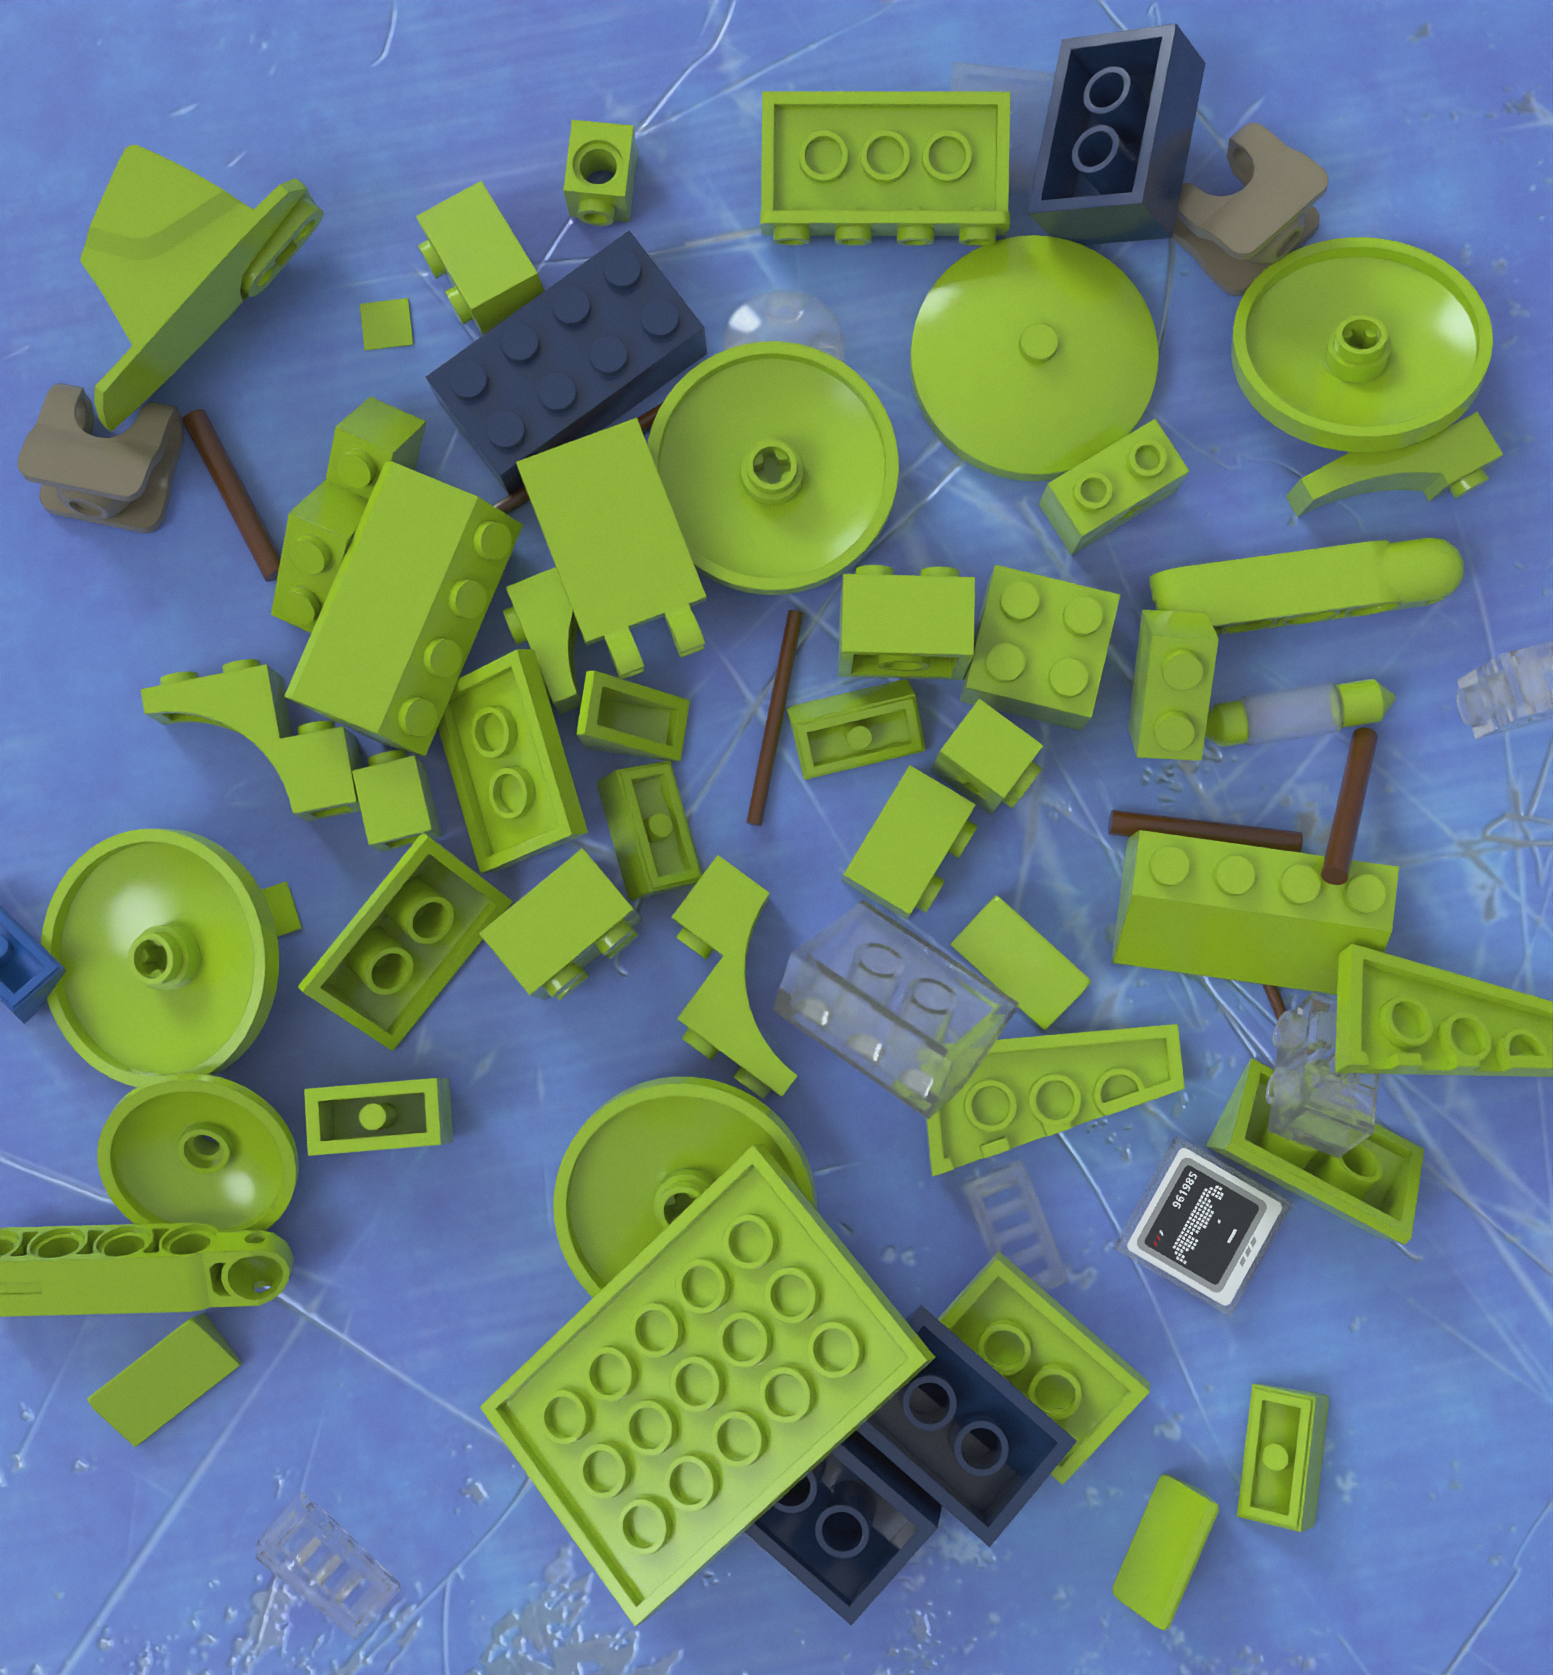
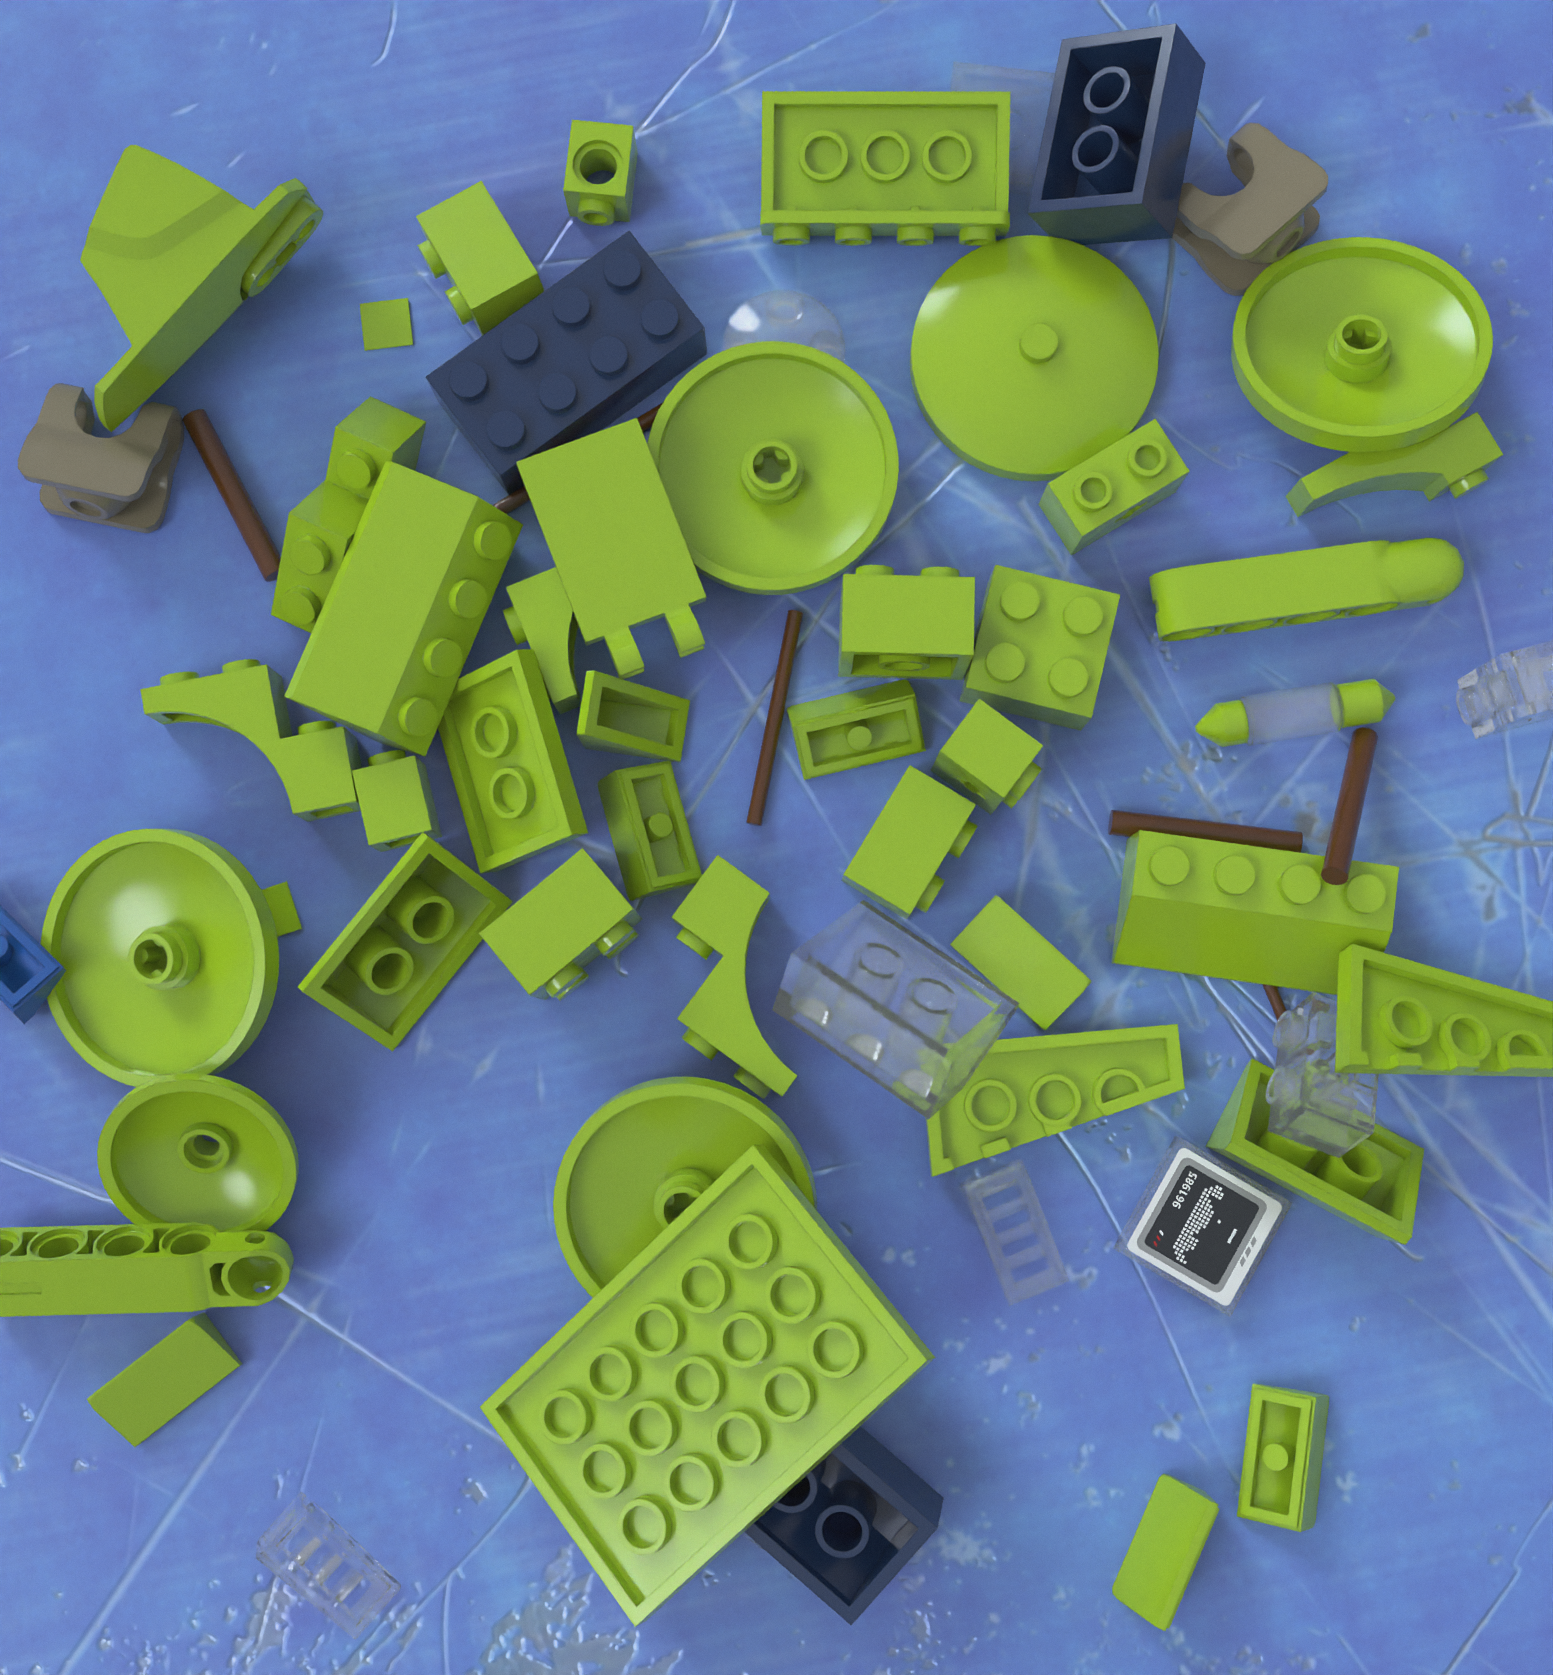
(378, 1116): lime brick -> none
(967, 1434): dark blue slope -> none
(1046, 1356): lime plate -> none
(1172, 684): lime brick -> none

